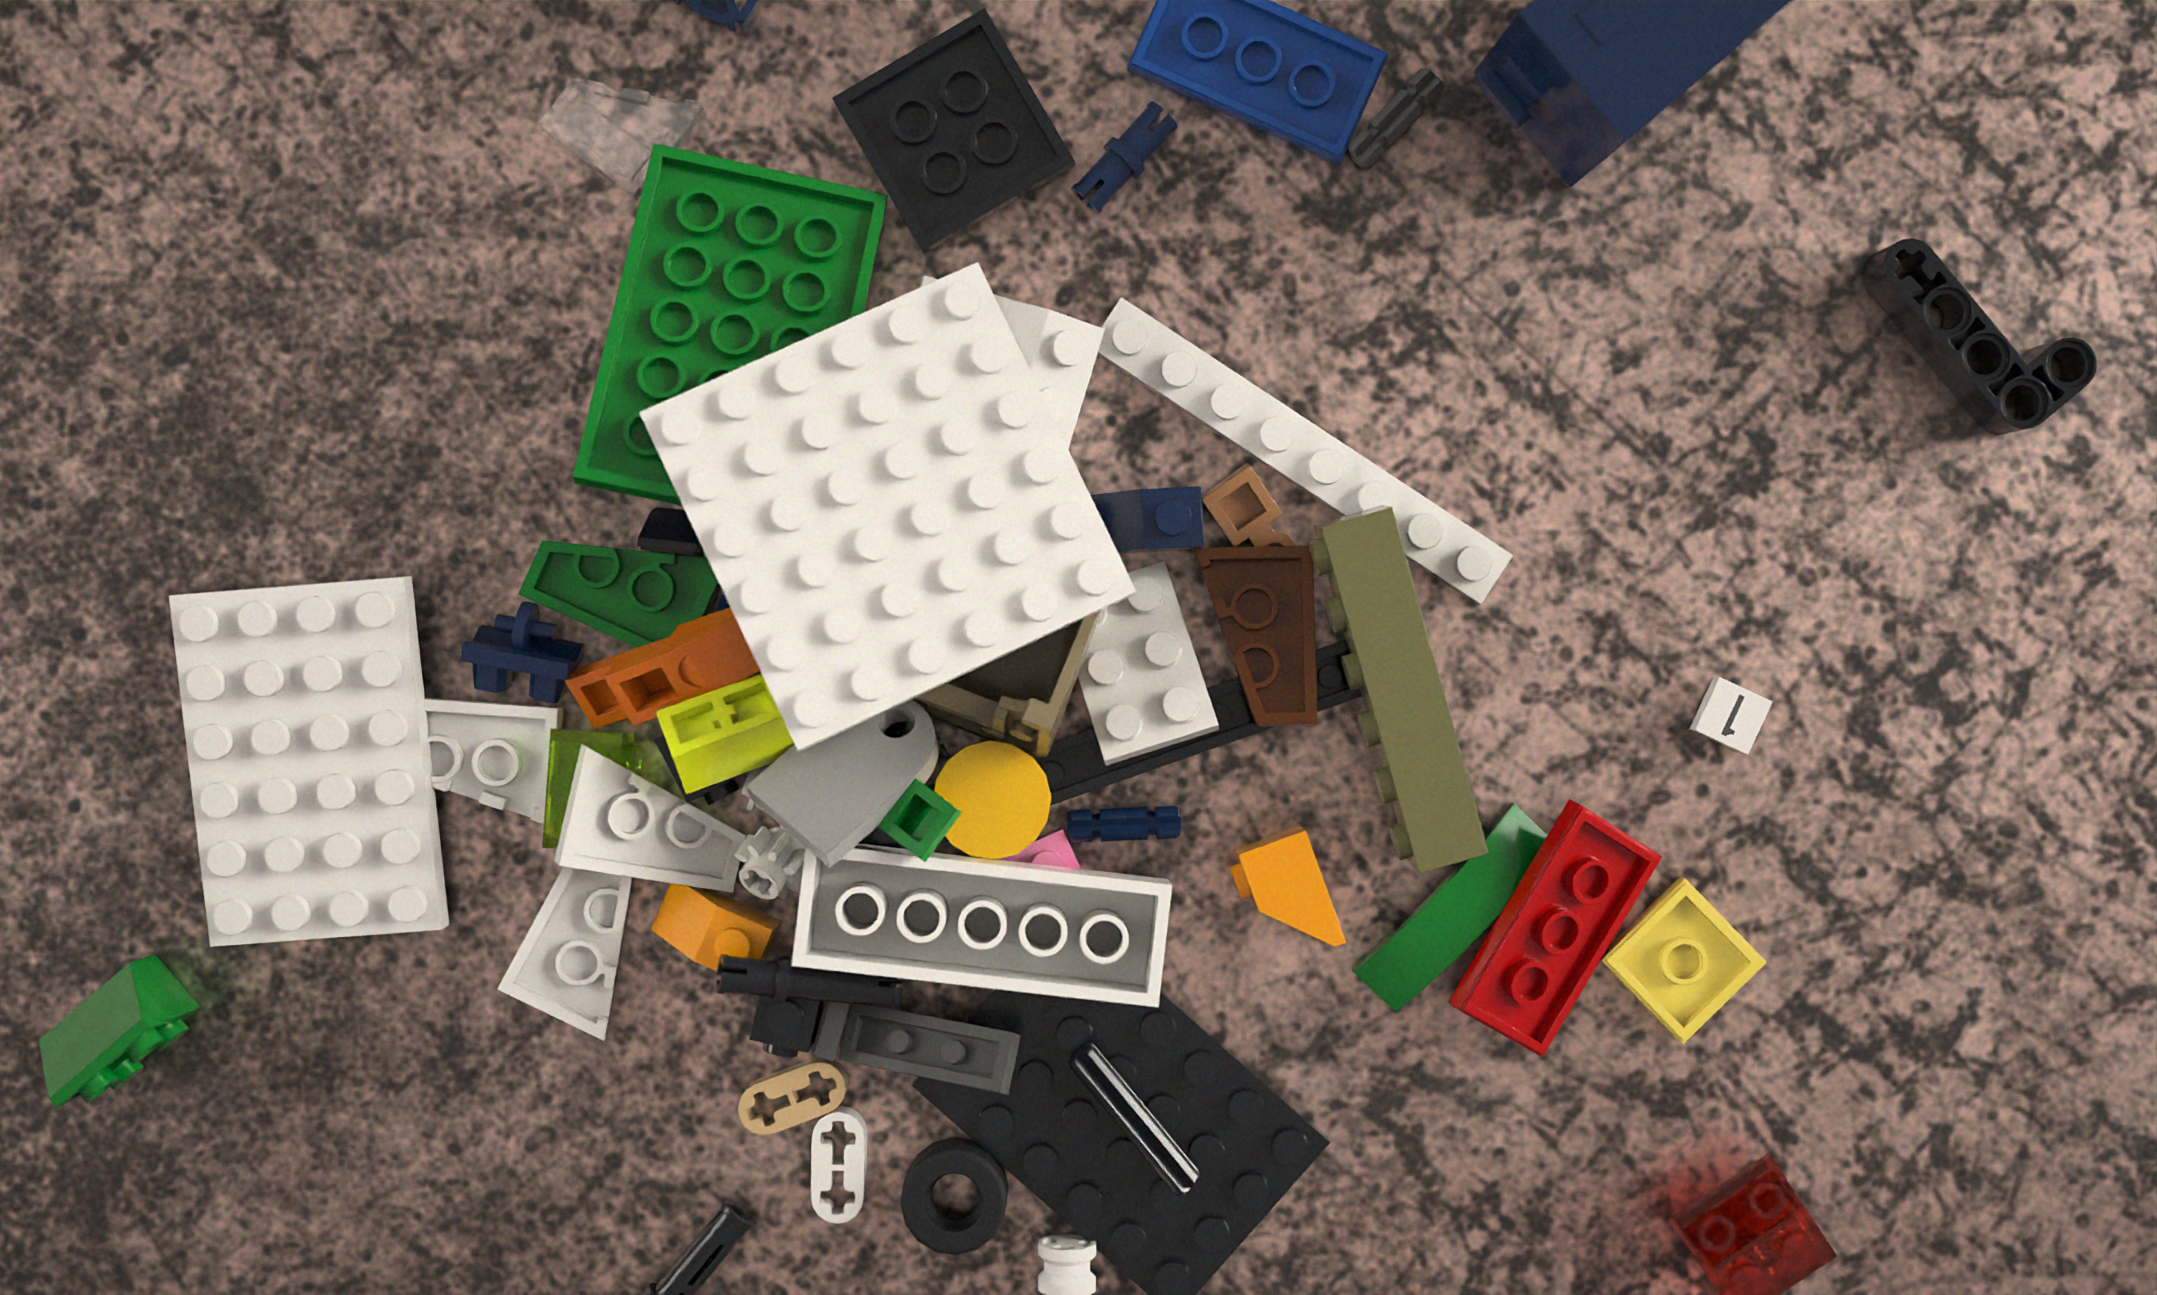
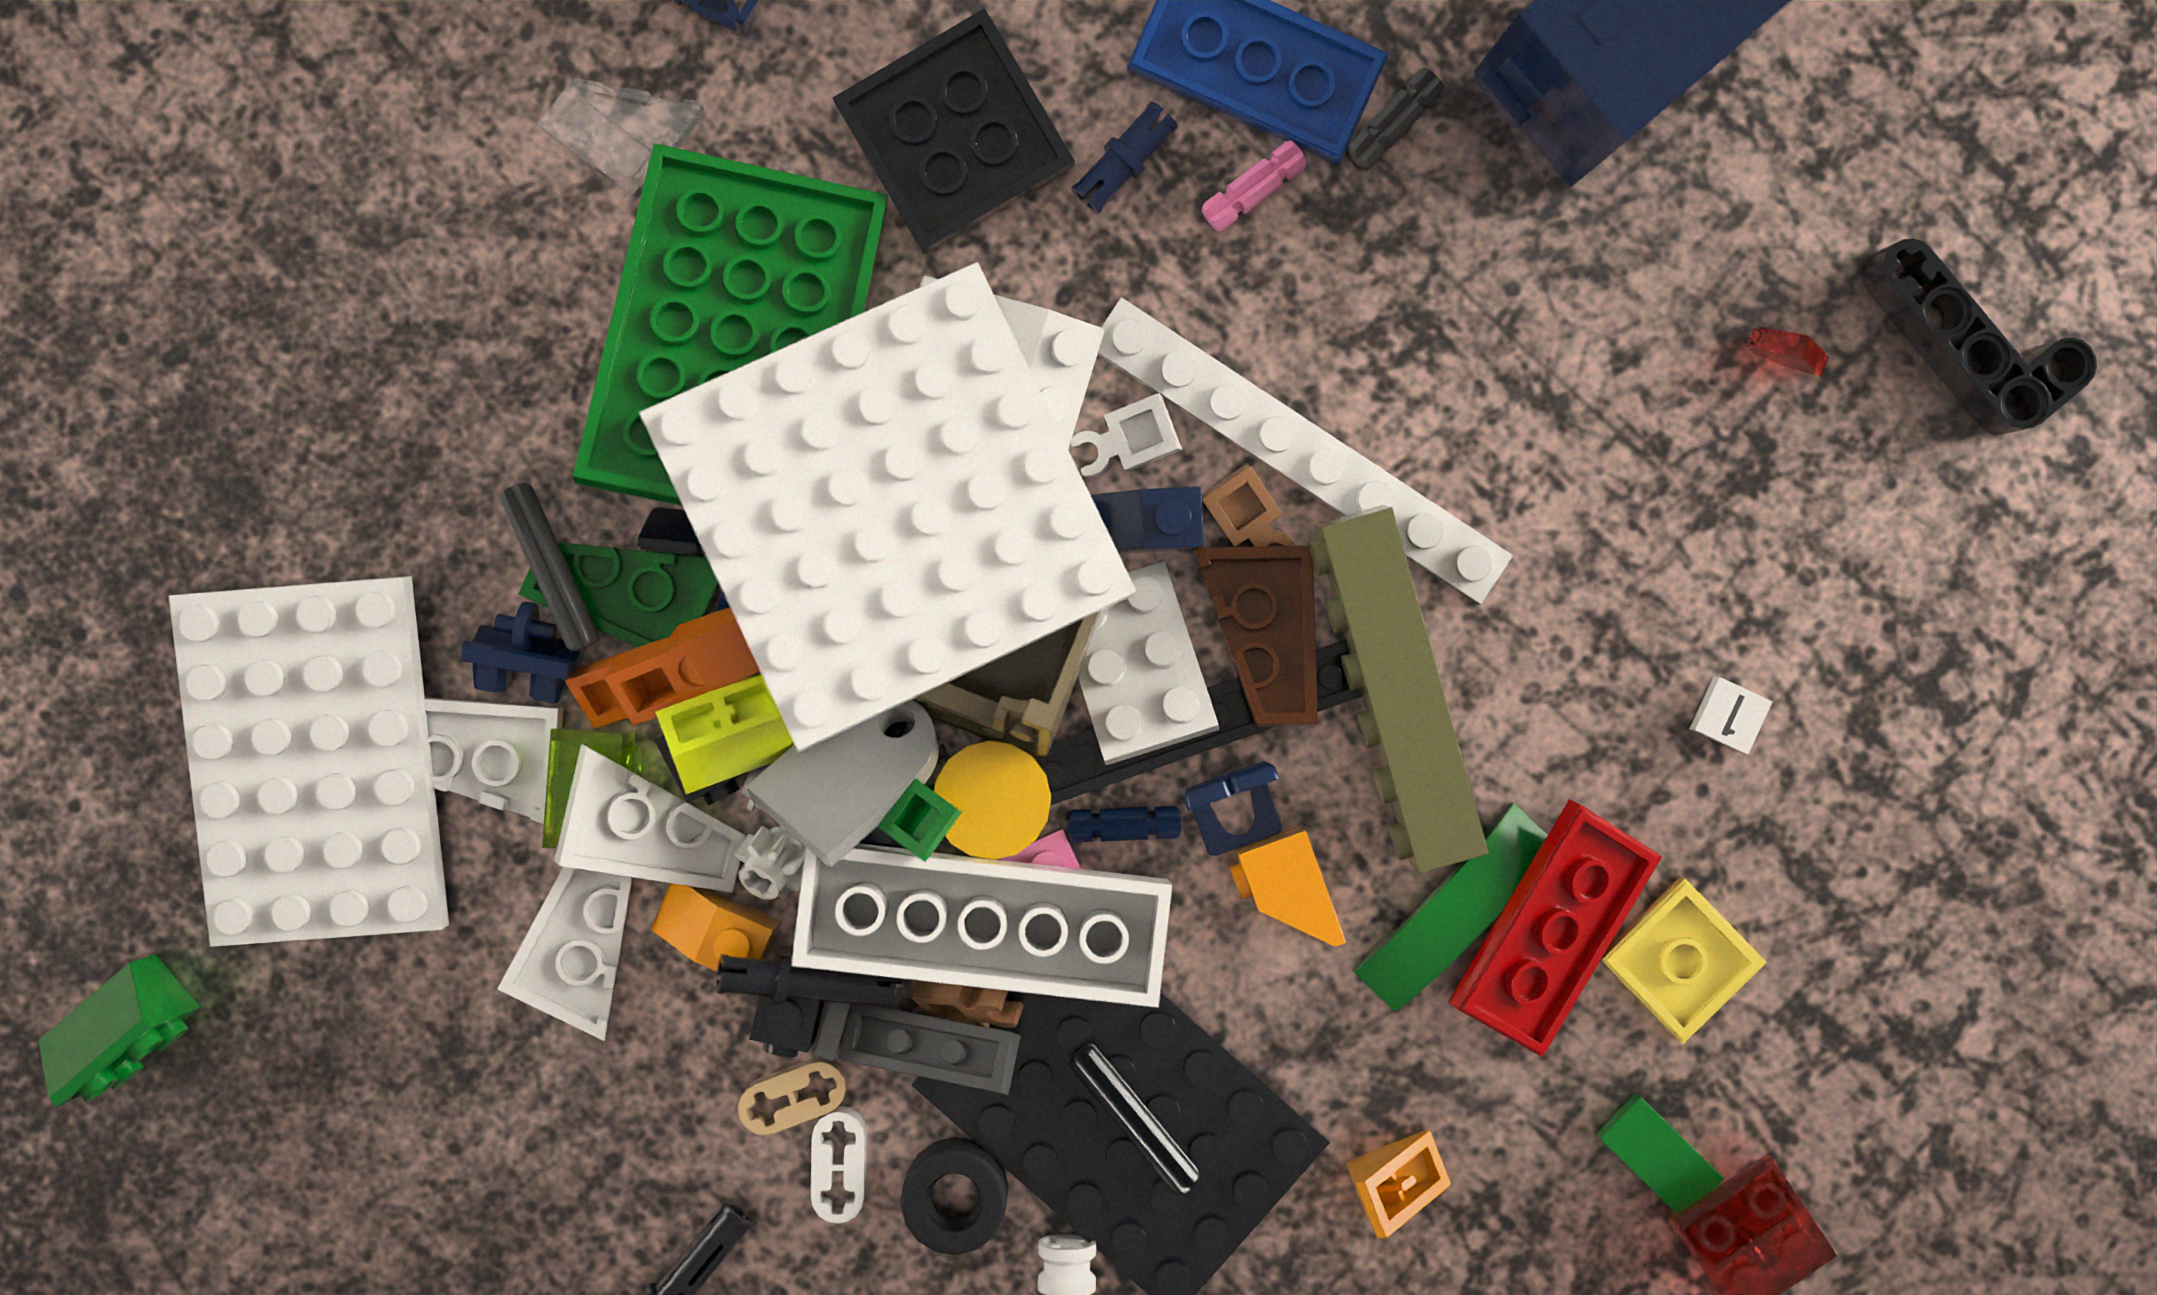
(549, 566): none -> dark grey axle
(967, 1004): none -> medium nougat plate
(1135, 435): none -> white plate
(1252, 778): none -> dark blue piece
(1254, 186): none -> bright pink axle
(1398, 1181): none -> light orange slope
(1658, 1154): none -> green tile
(1789, 350): none -> clear red tile

